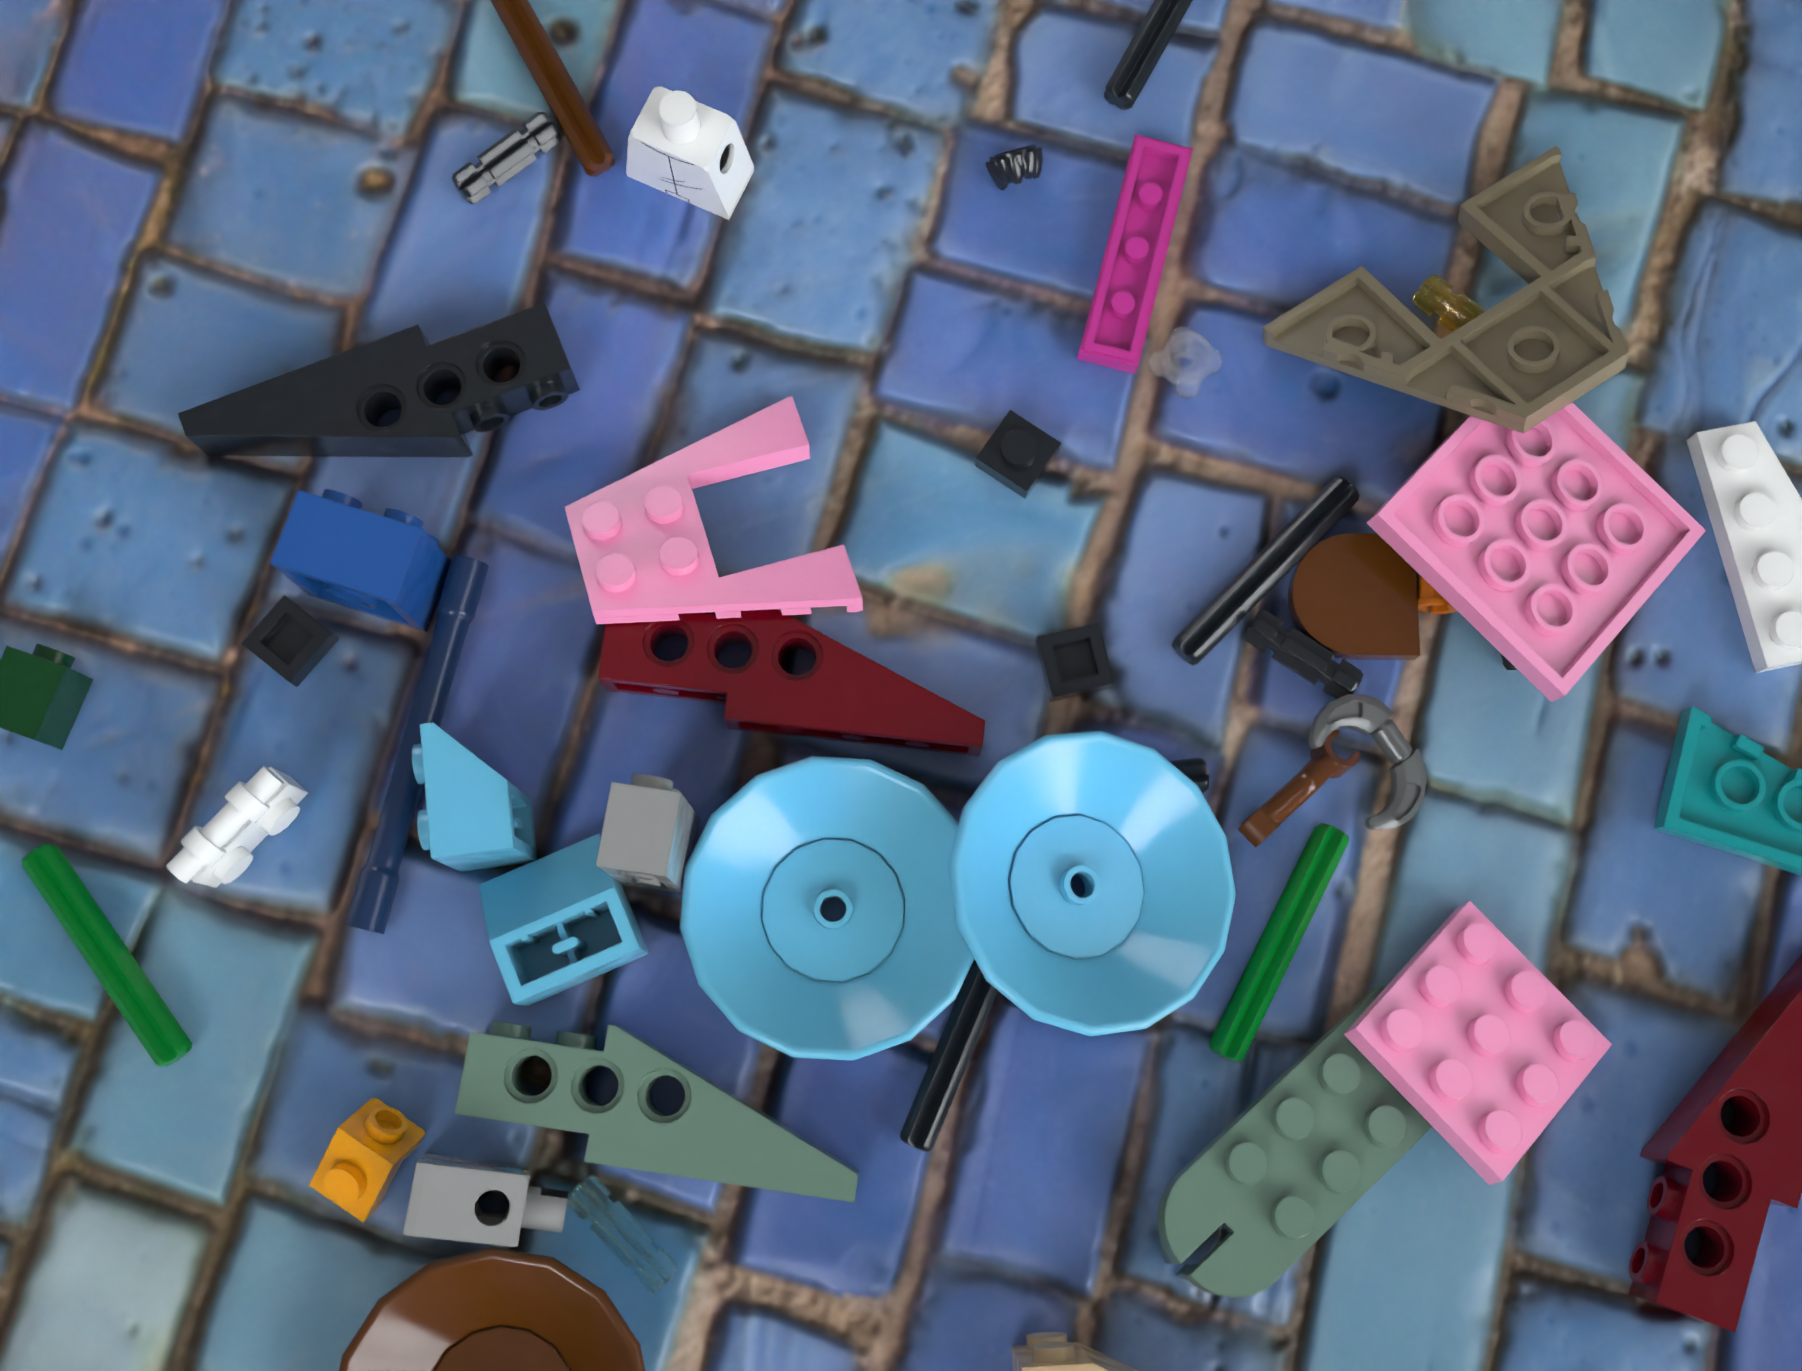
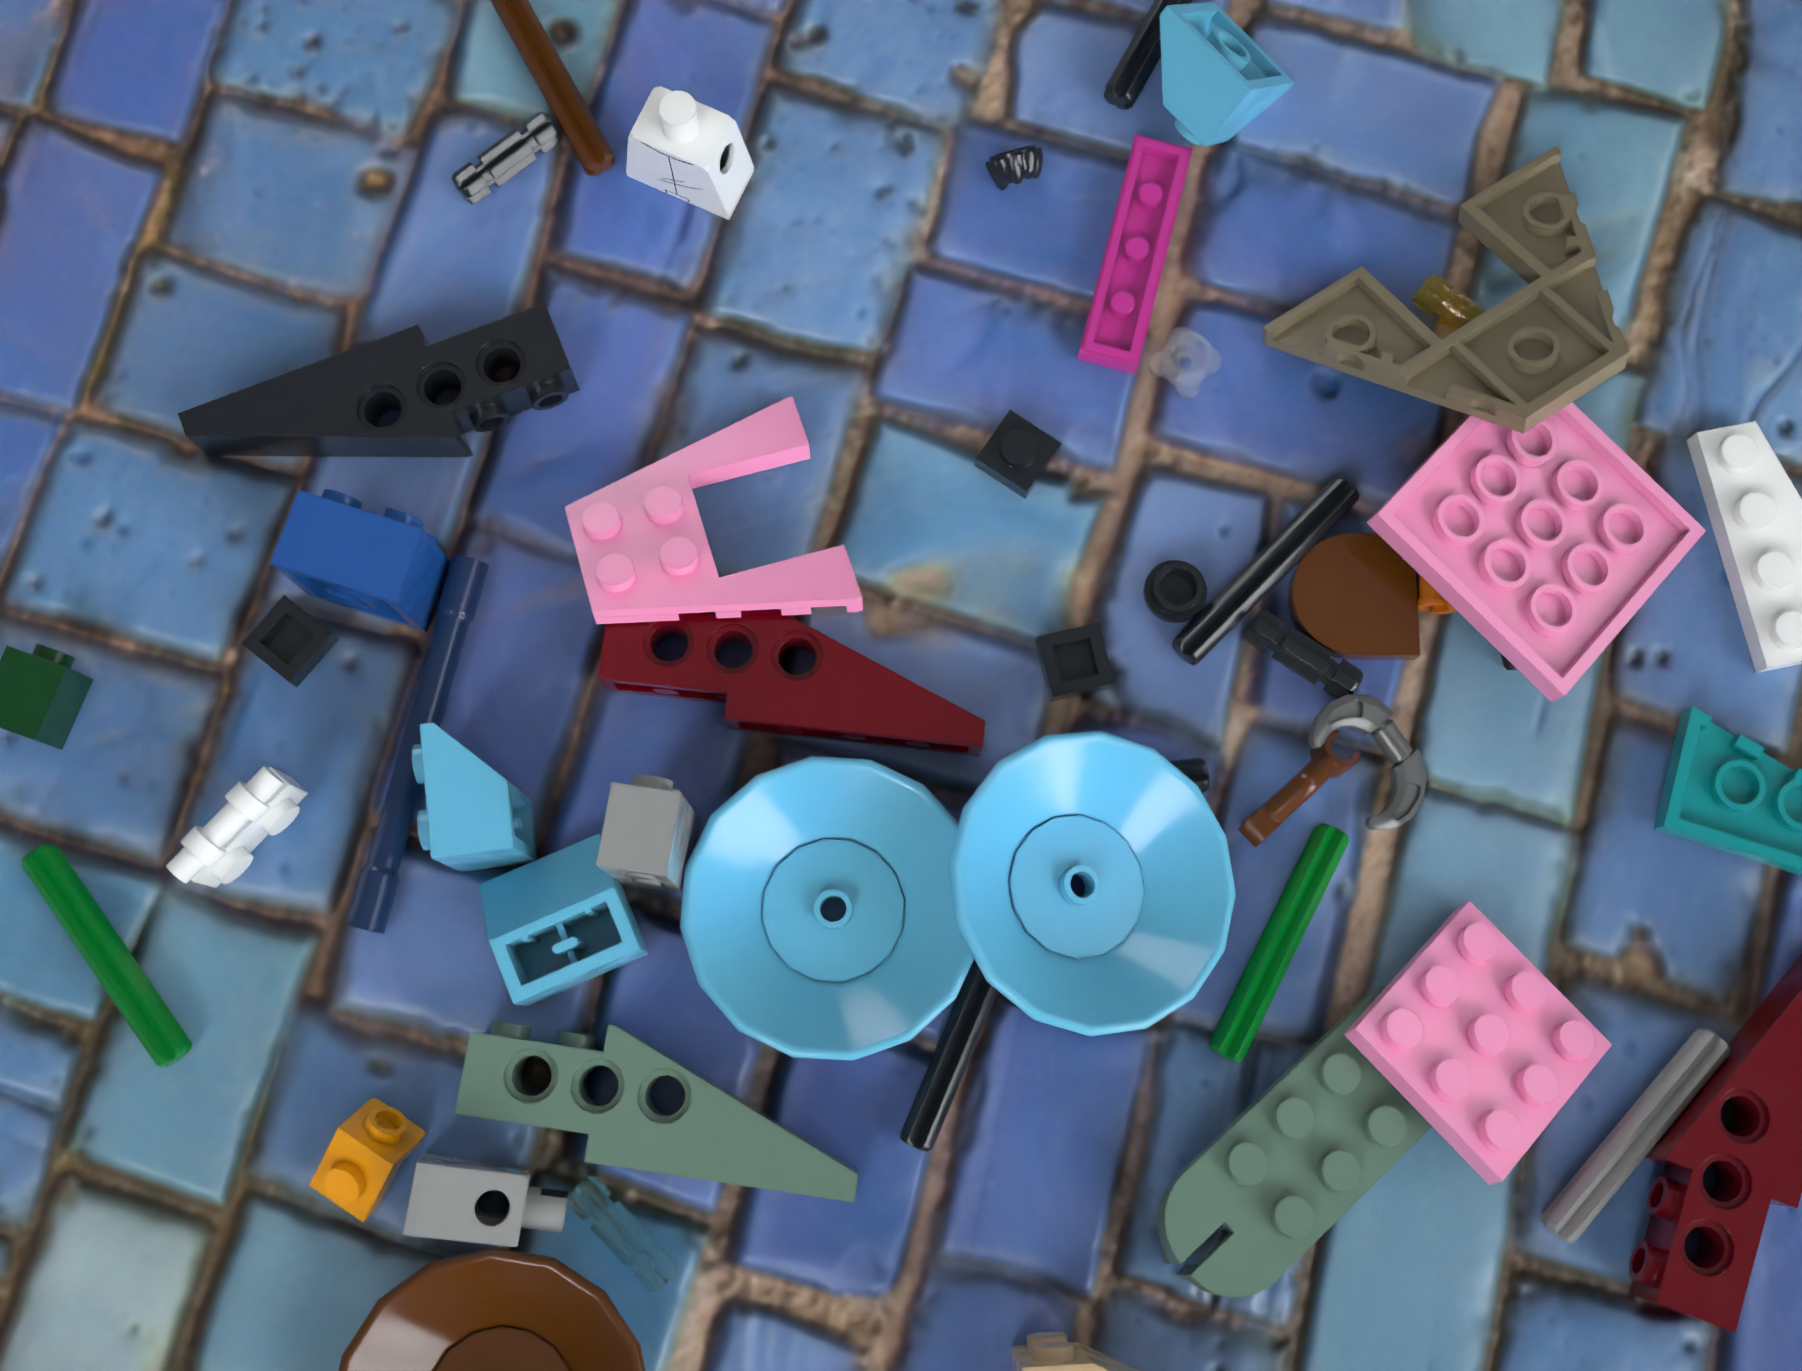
(1175, 591): none -> black plate
(1214, 73): none -> medium azure slope
(1635, 1135): none -> light grey axle

